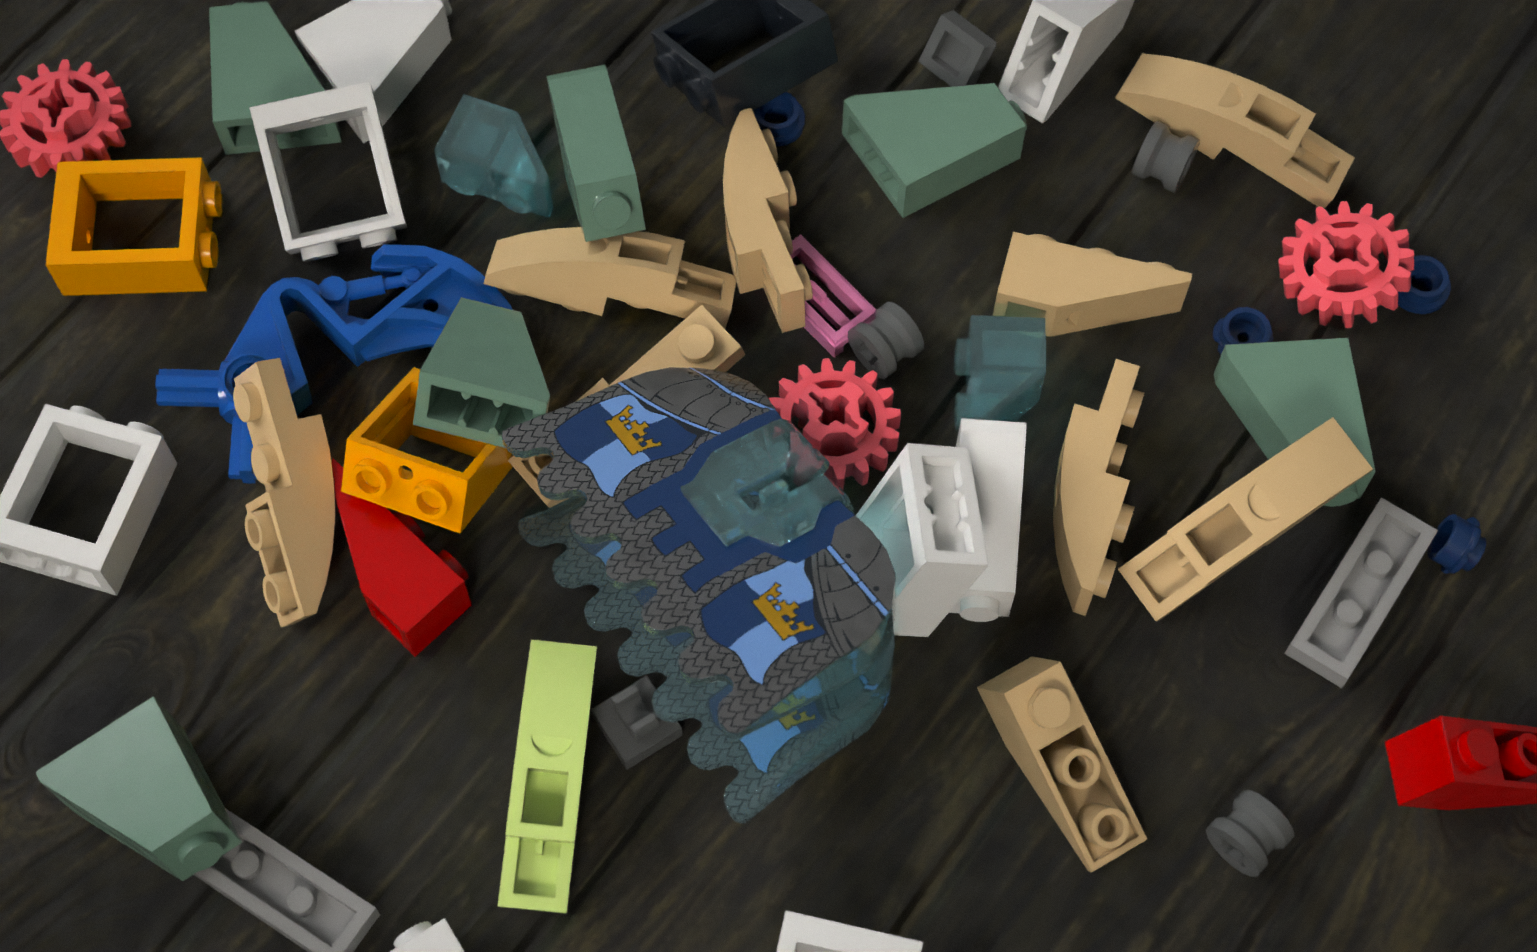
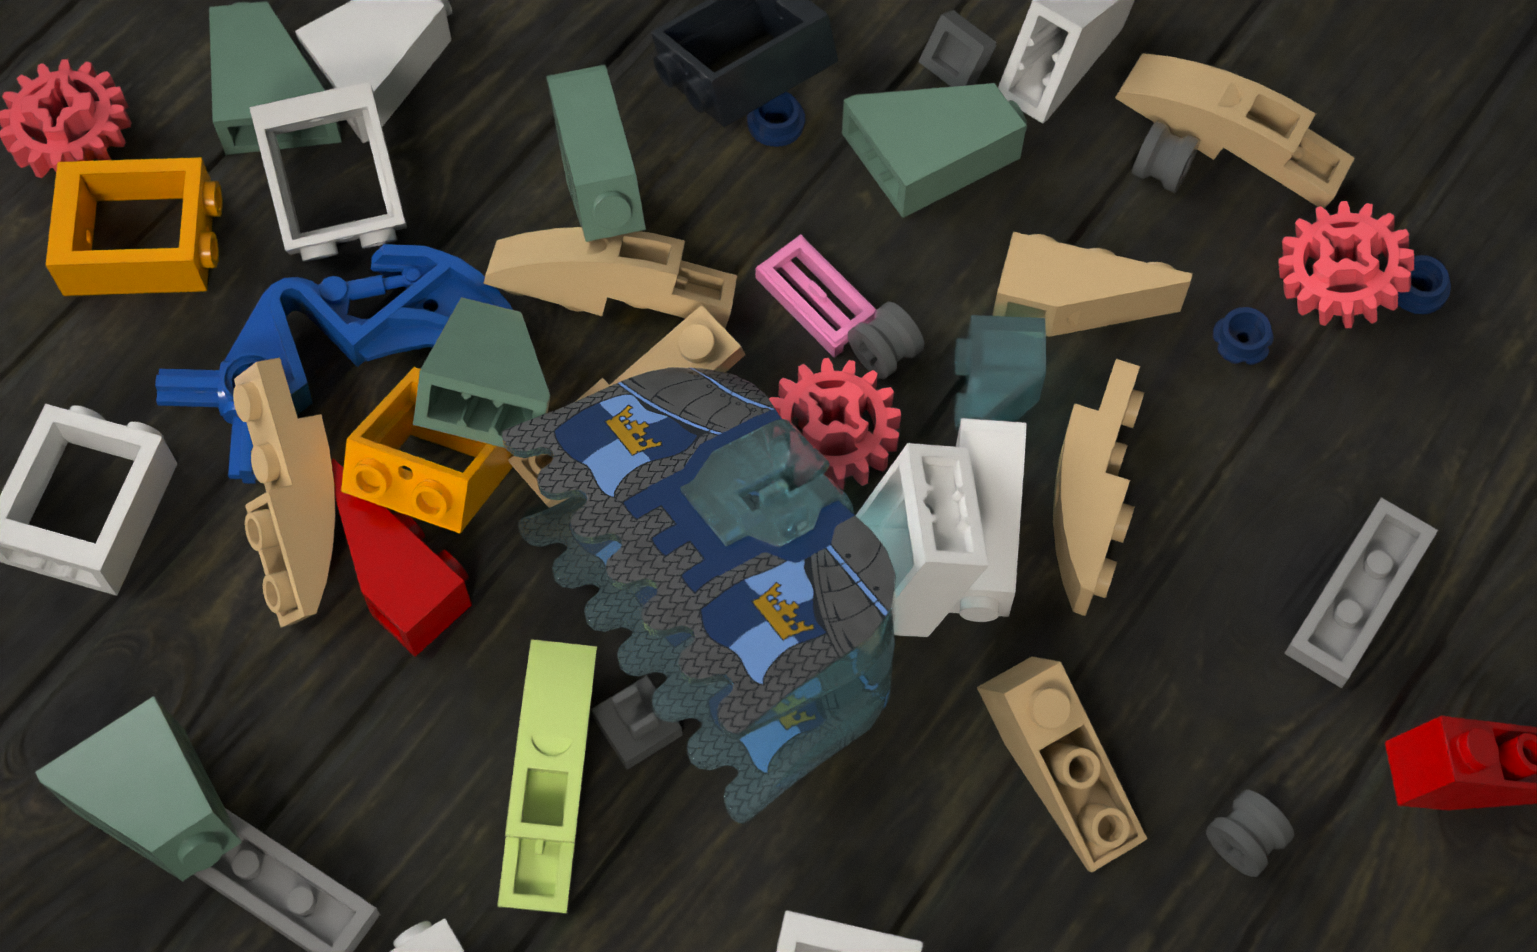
(493, 156): clear light blue slope -> none
(759, 224): tan slope -> none
(1245, 518): tan slope -> none
(1291, 390): sand green slope -> none
(1457, 544): dark blue plate -> none

